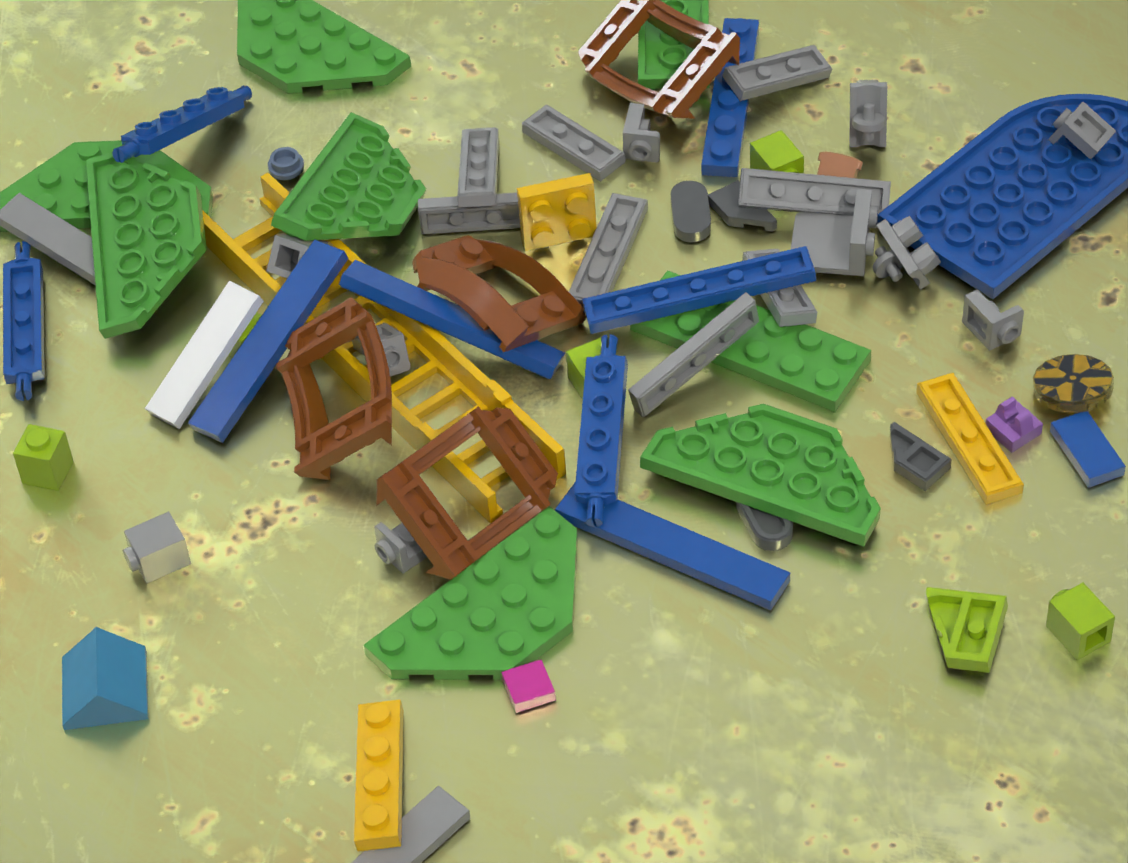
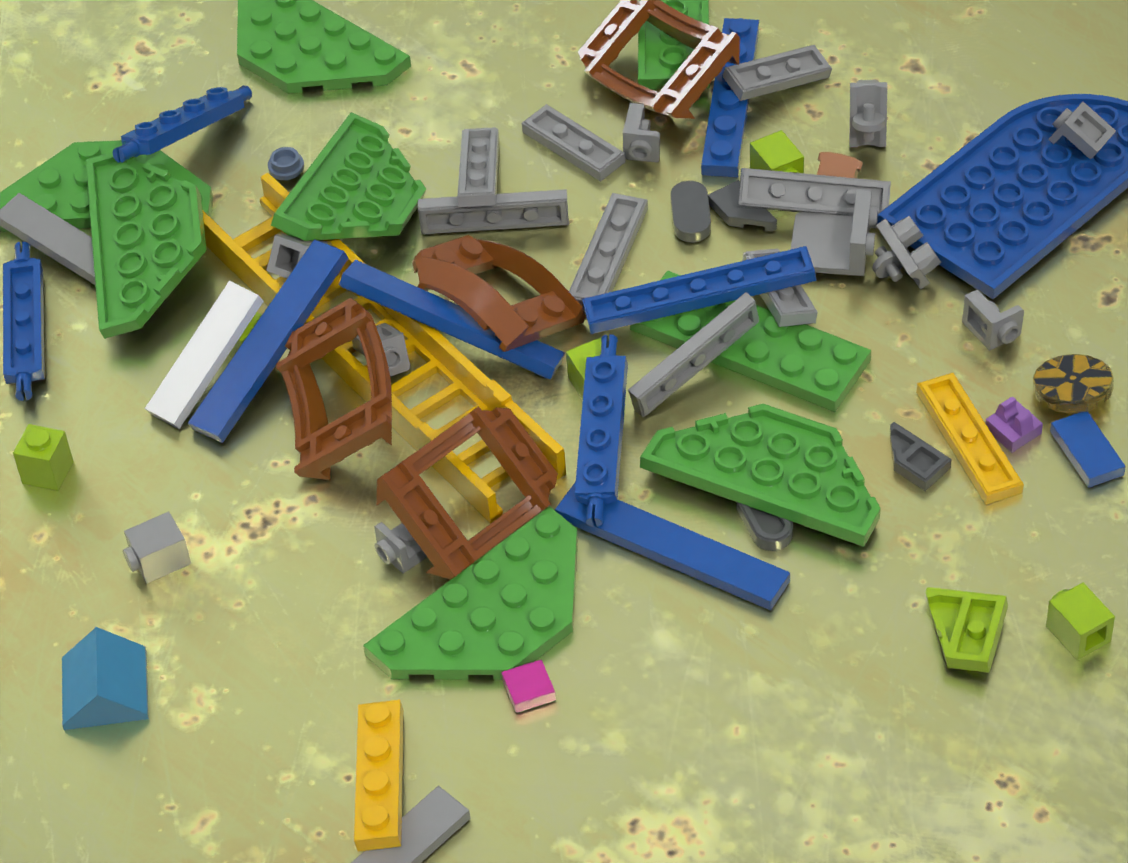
(557, 211): yellow plate -> none

